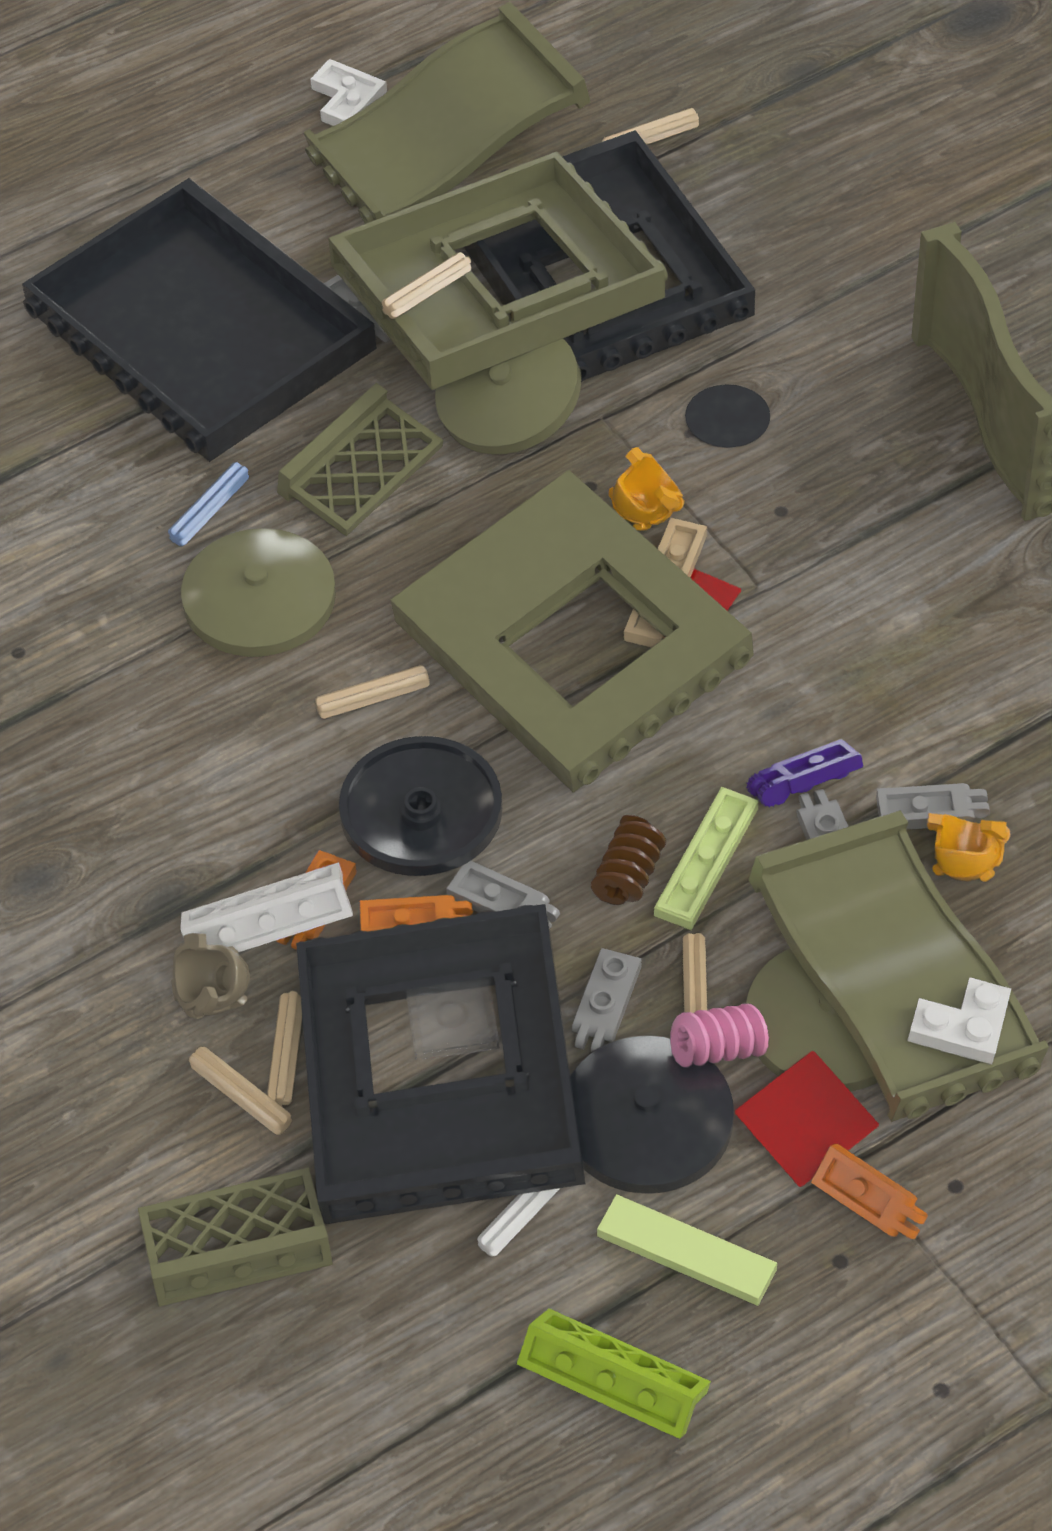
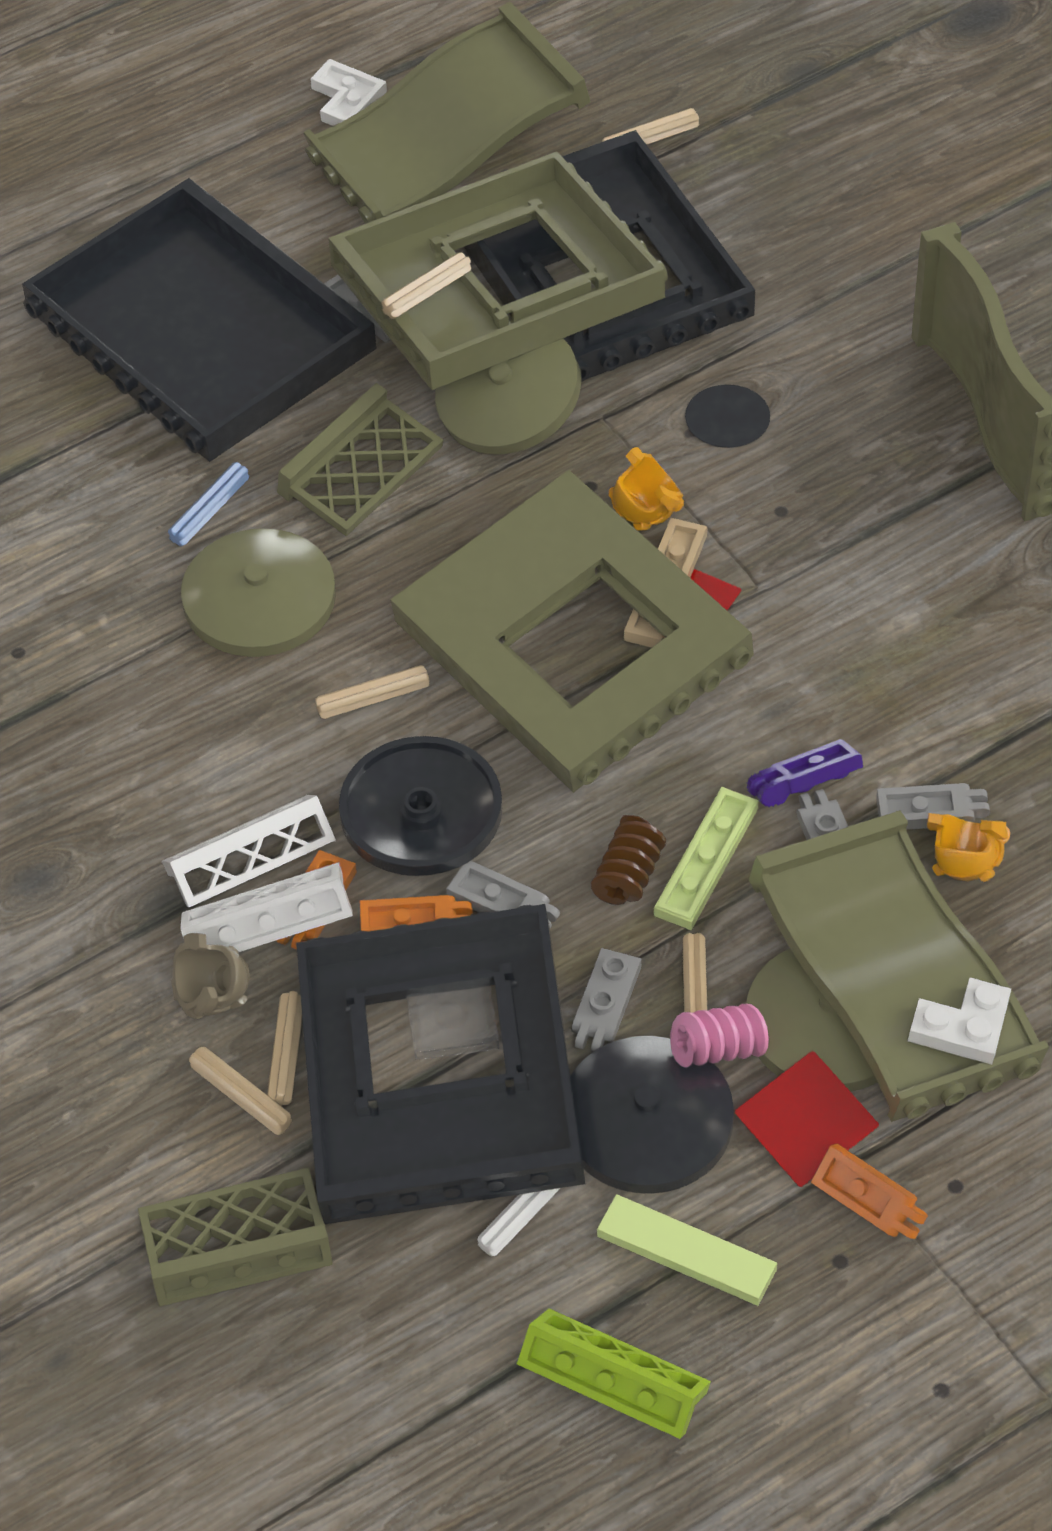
(243, 835): none -> white fence

